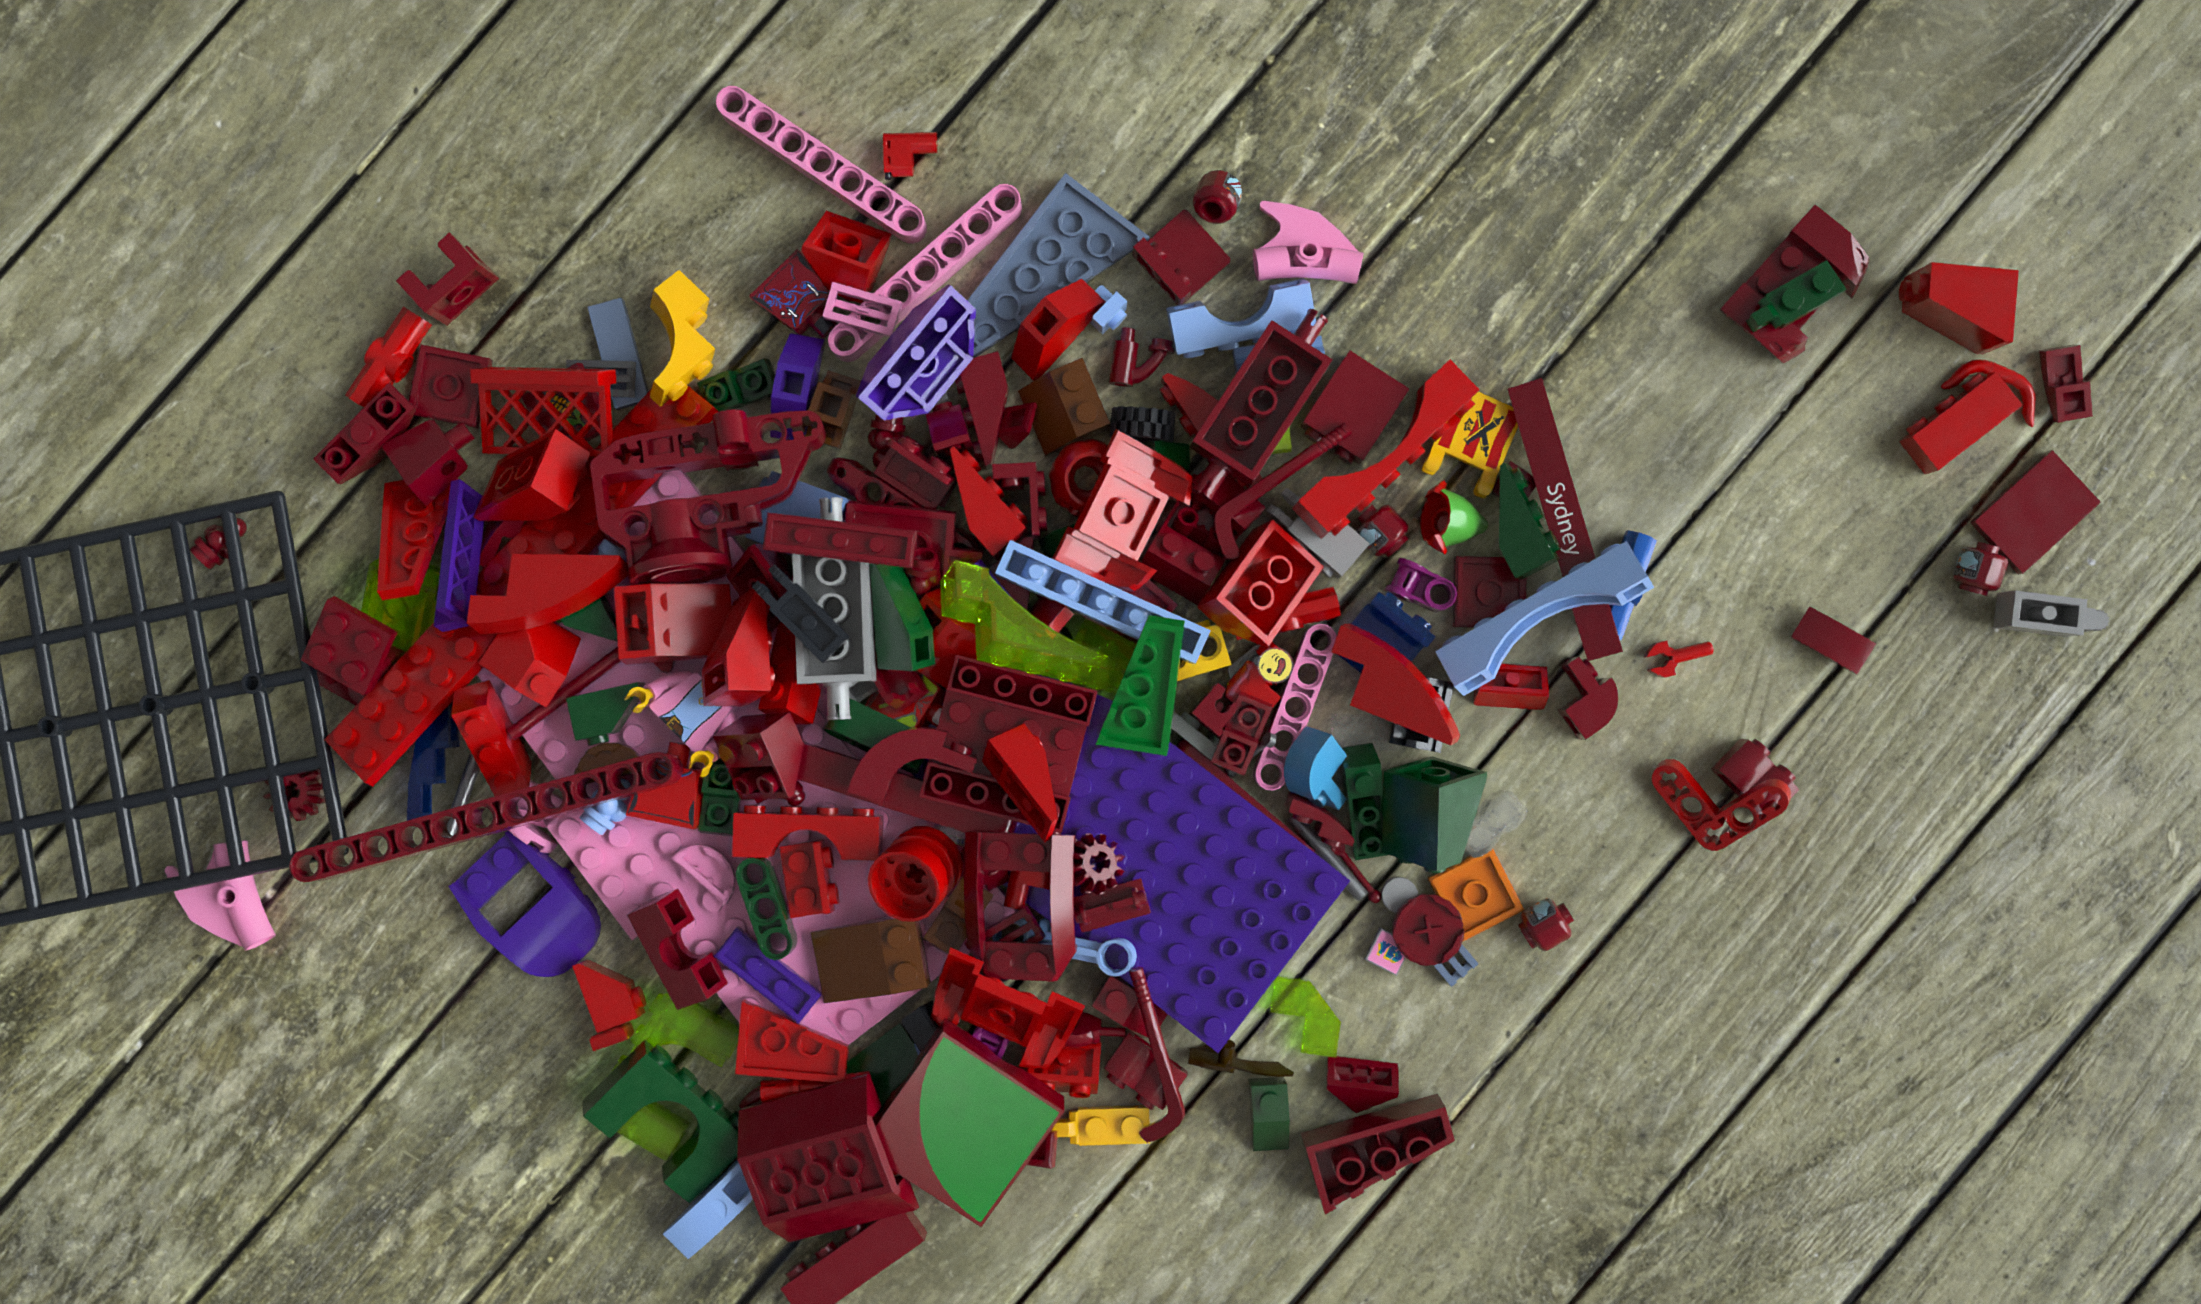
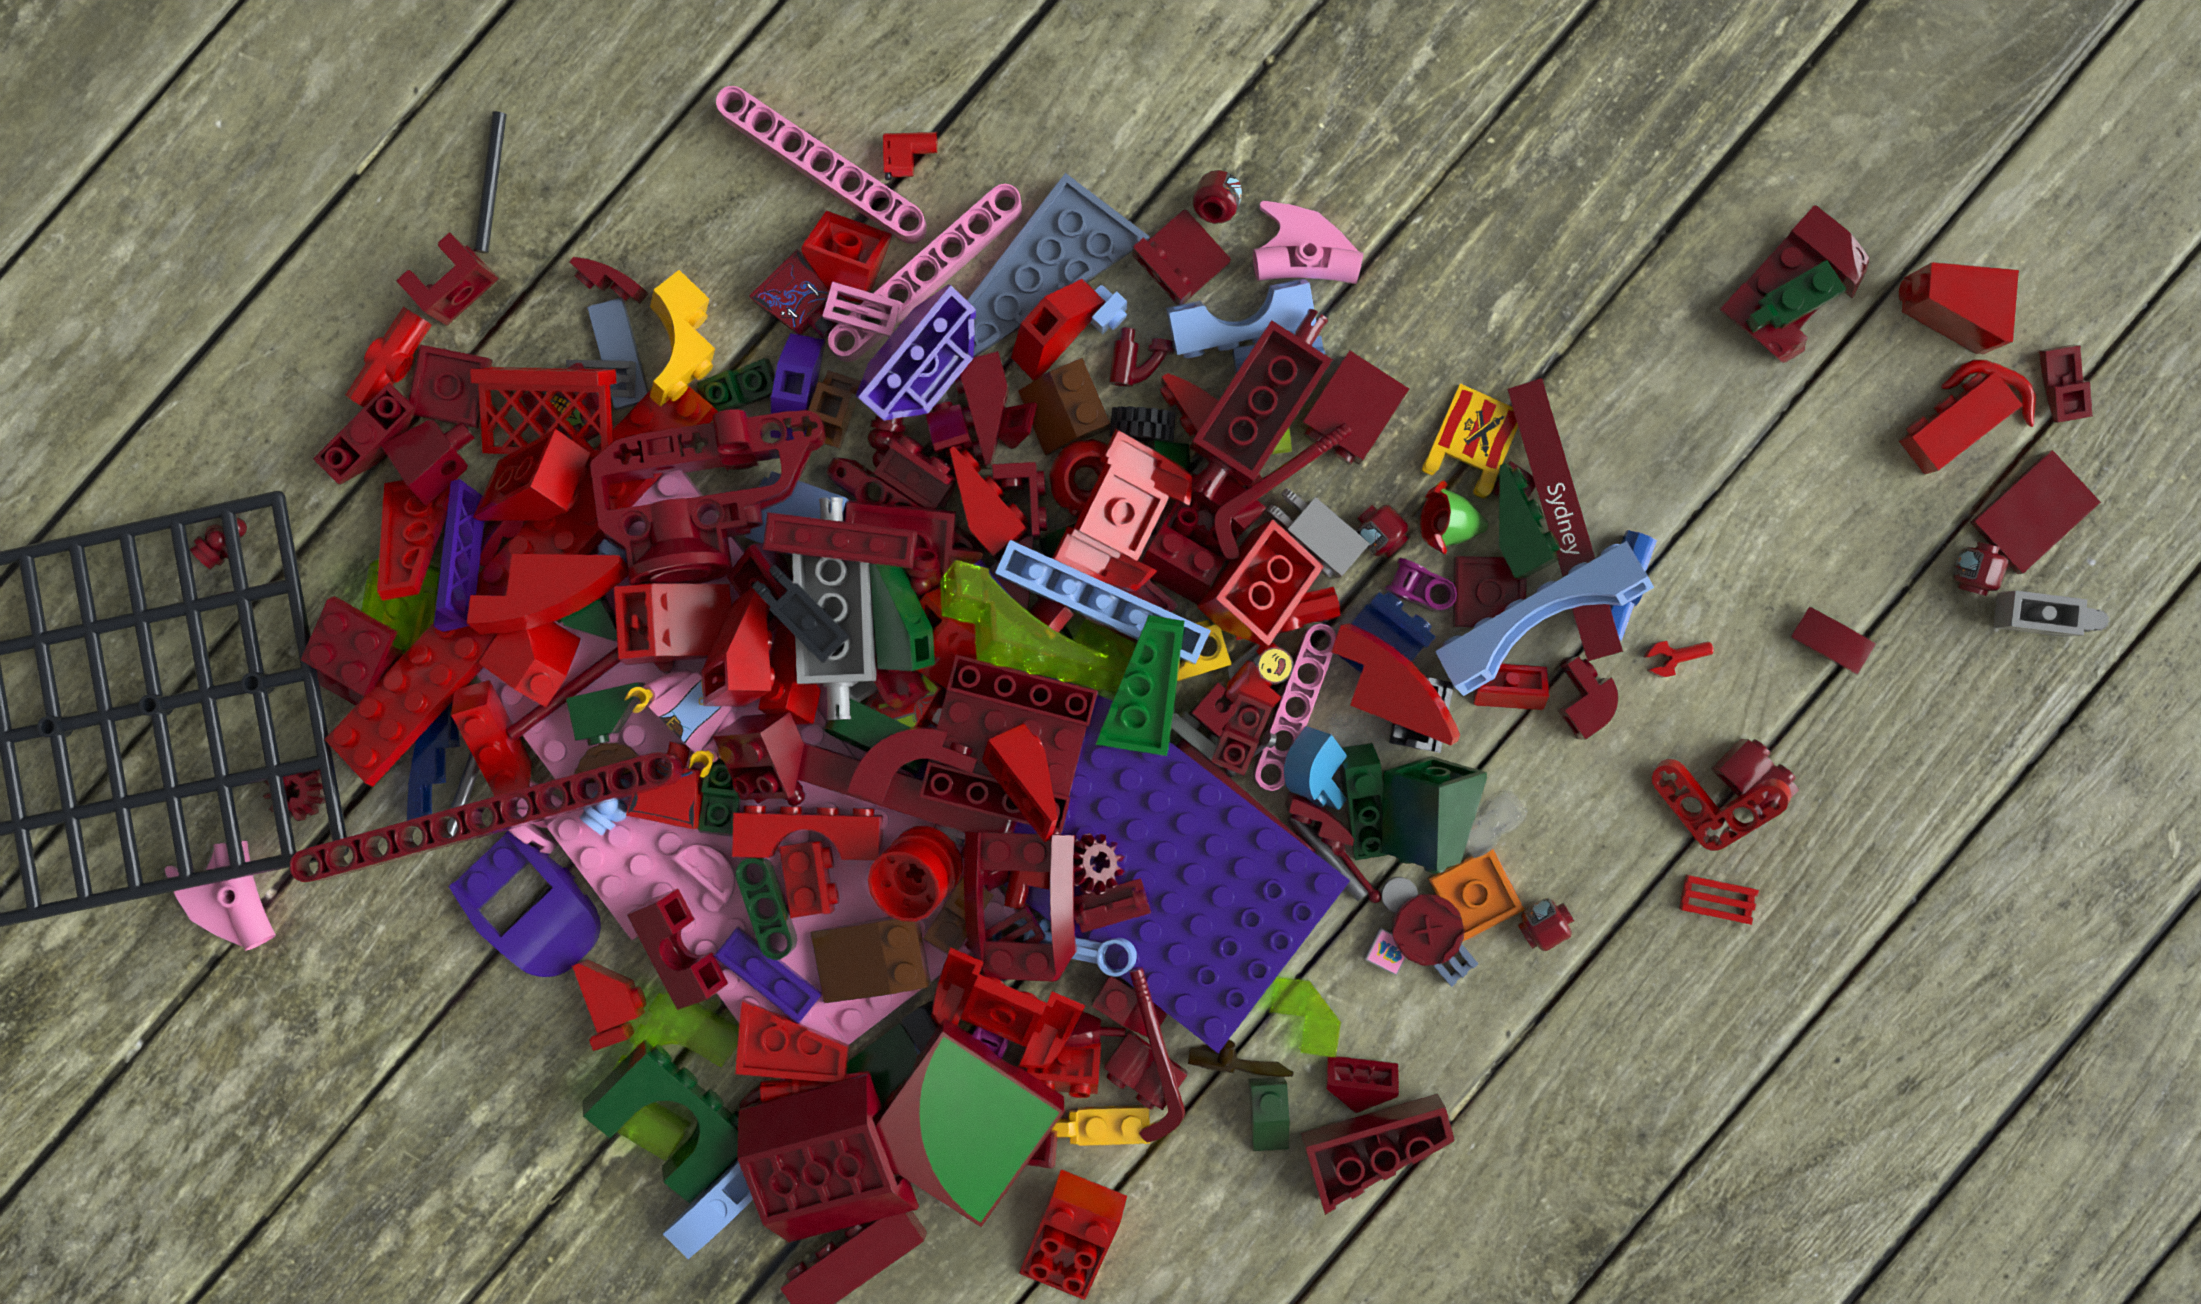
(490, 182): none -> black bar
(602, 275): none -> dark red slope
(1073, 1234): none -> red slope
(1436, 401): red arch -> none
(1747, 905): none -> red tile

